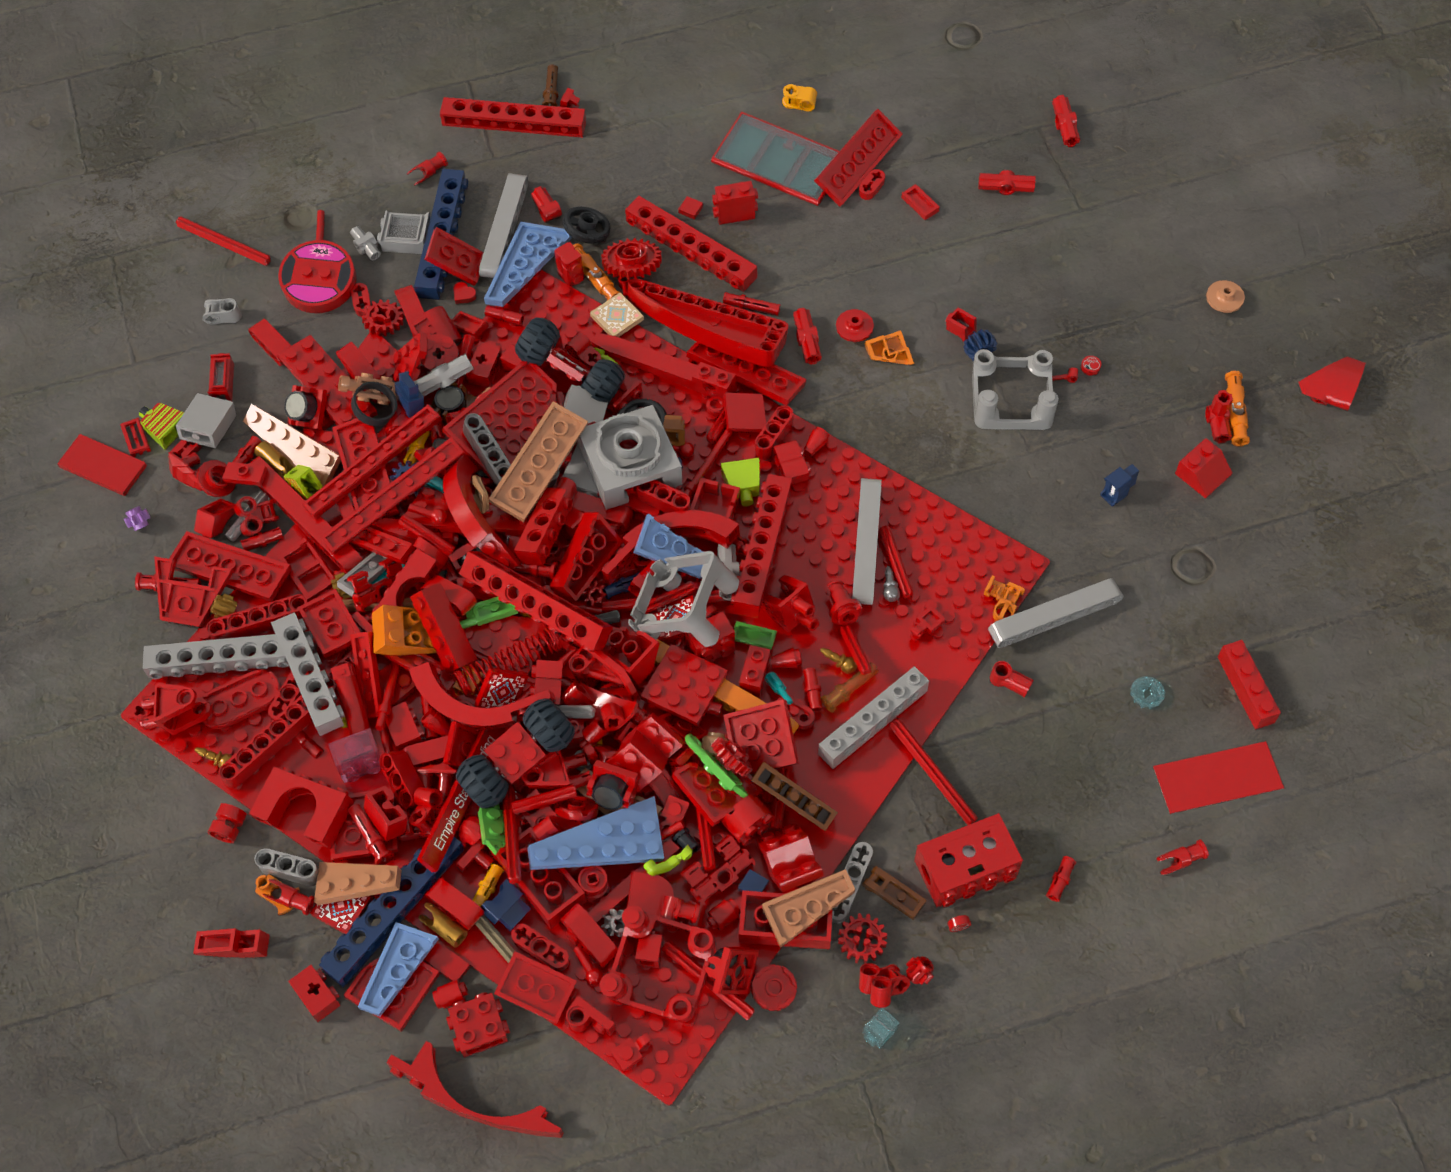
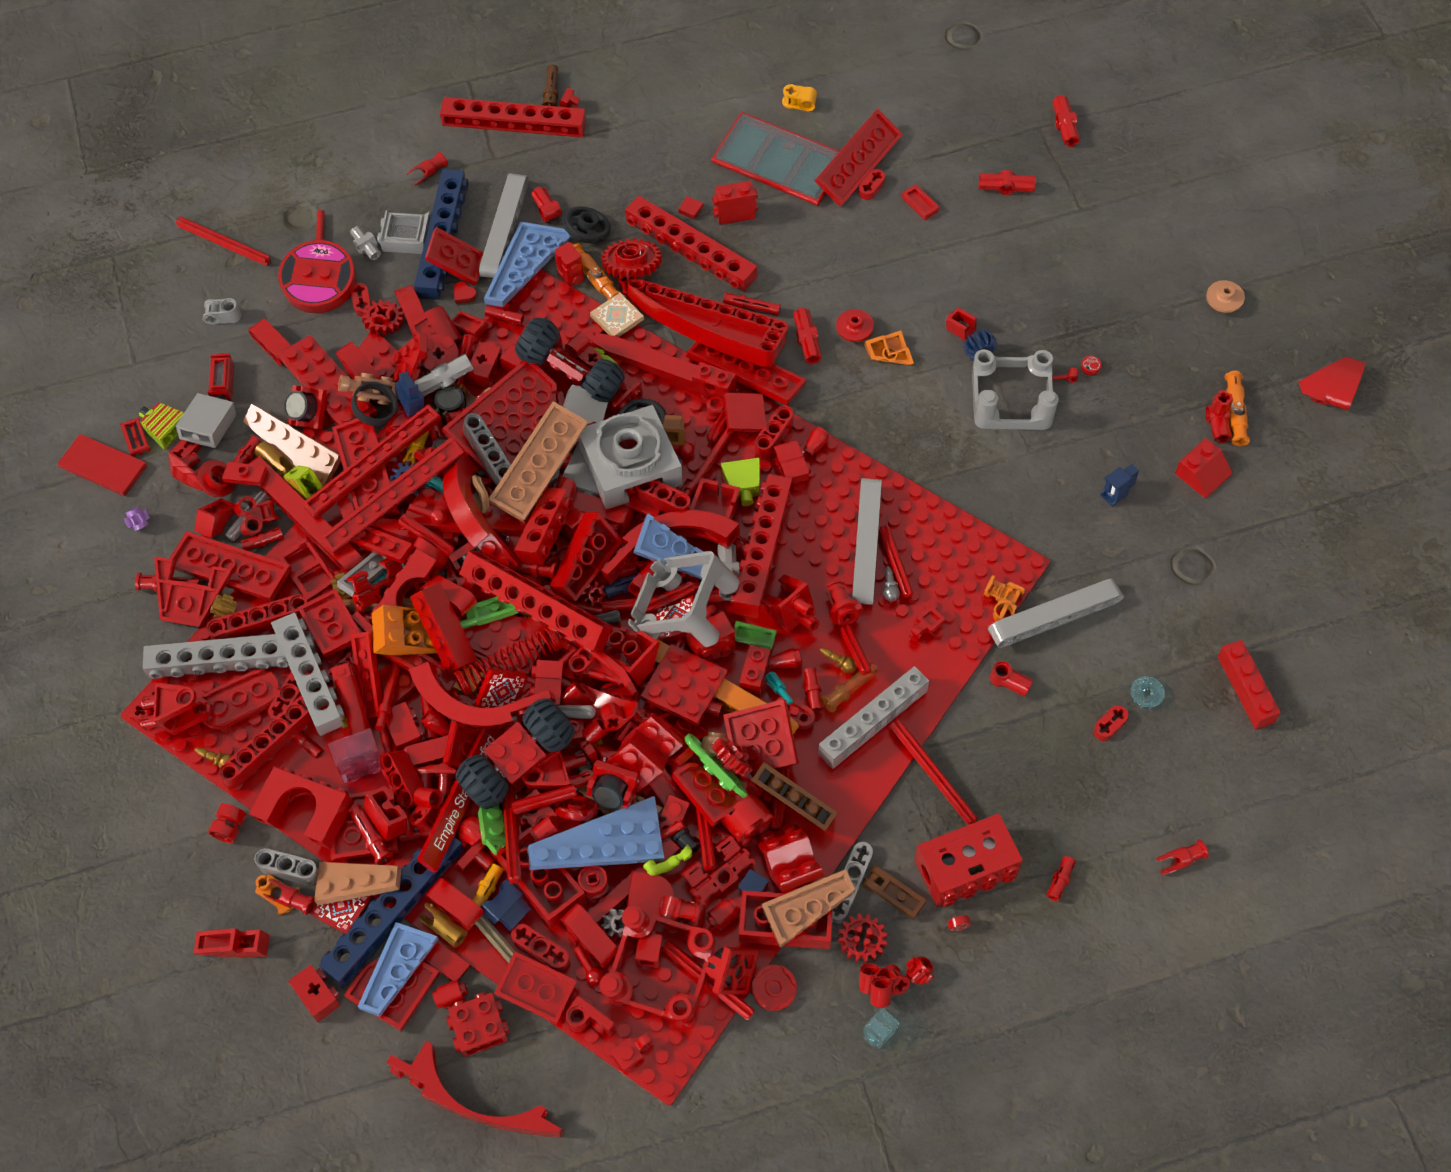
(1114, 726): none -> red beam
(1218, 777): red sticker -> none

